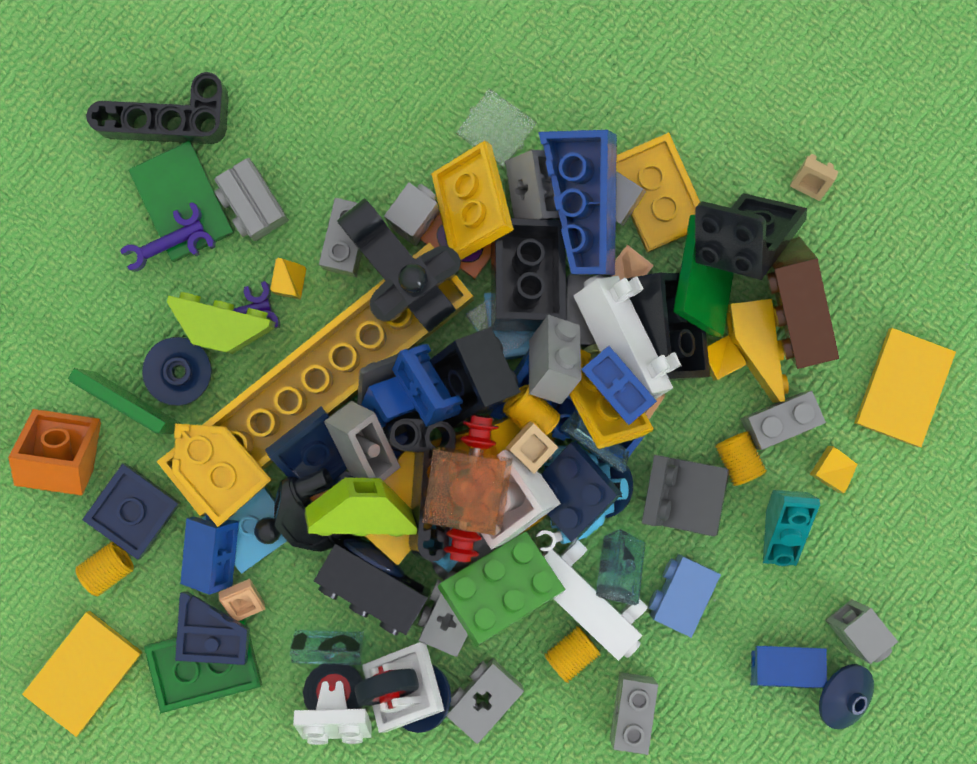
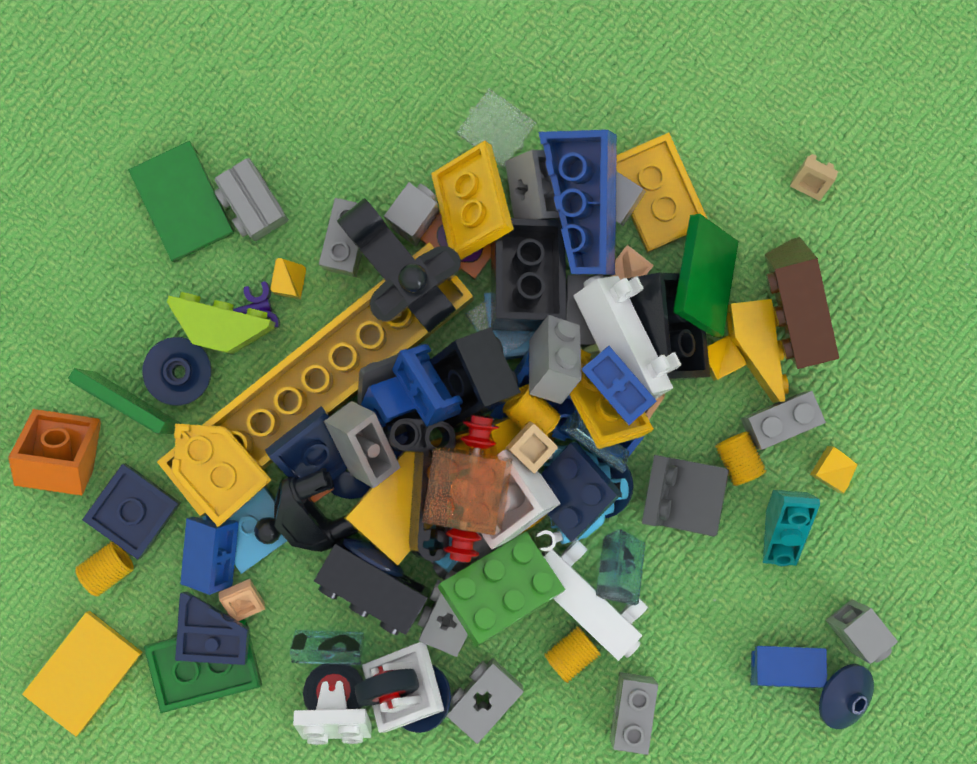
(160, 114): black beam -> none
(192, 231): dark purple bar -> none
(360, 509): lime slope -> none
(683, 594): medium blue brick -> none
(747, 235): black bracket -> none
(905, 387): yellow tile -> none

